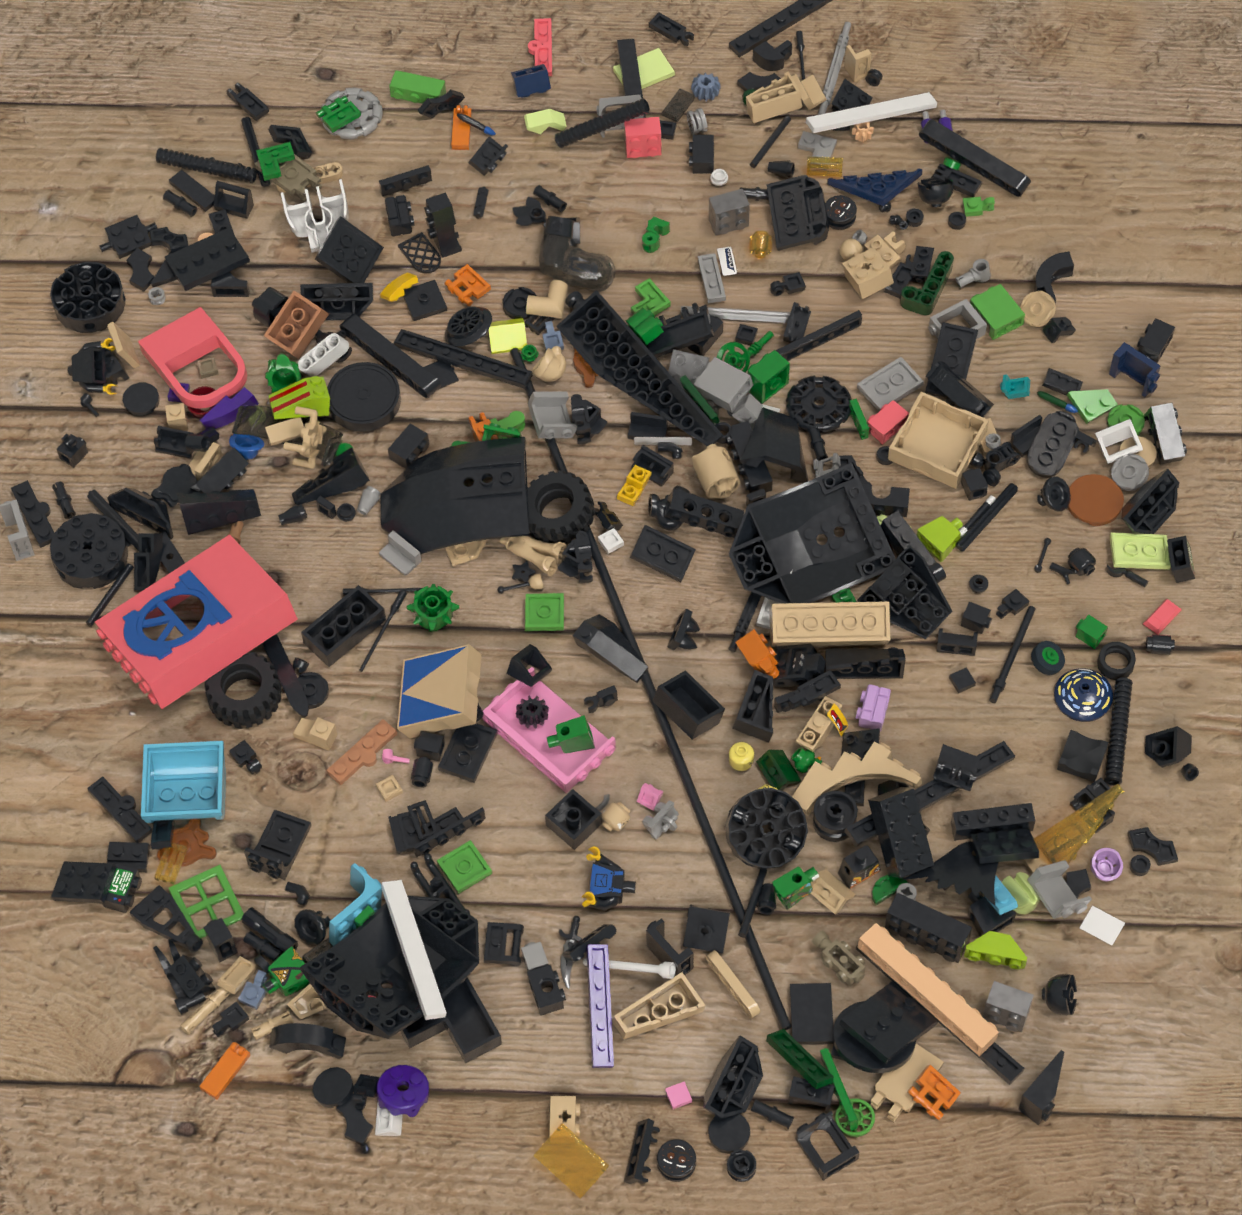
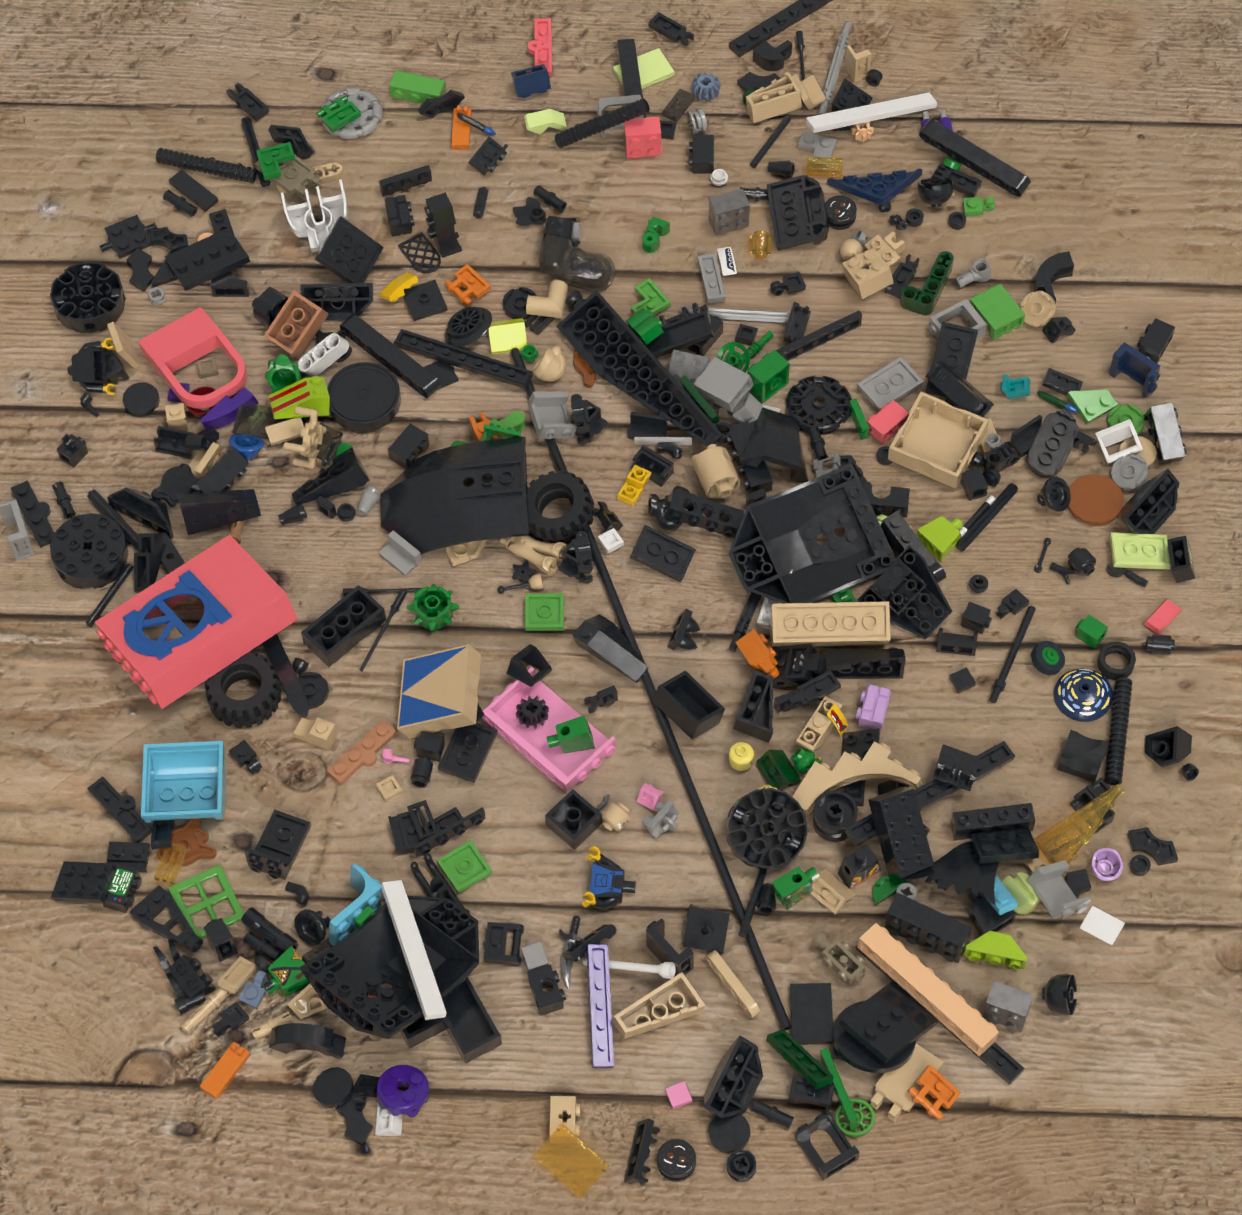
(234, 205): black tile -> none
(551, 337): sand blue plate -> none
(921, 263): black hinge -> none
(1039, 1098): black slope -> none

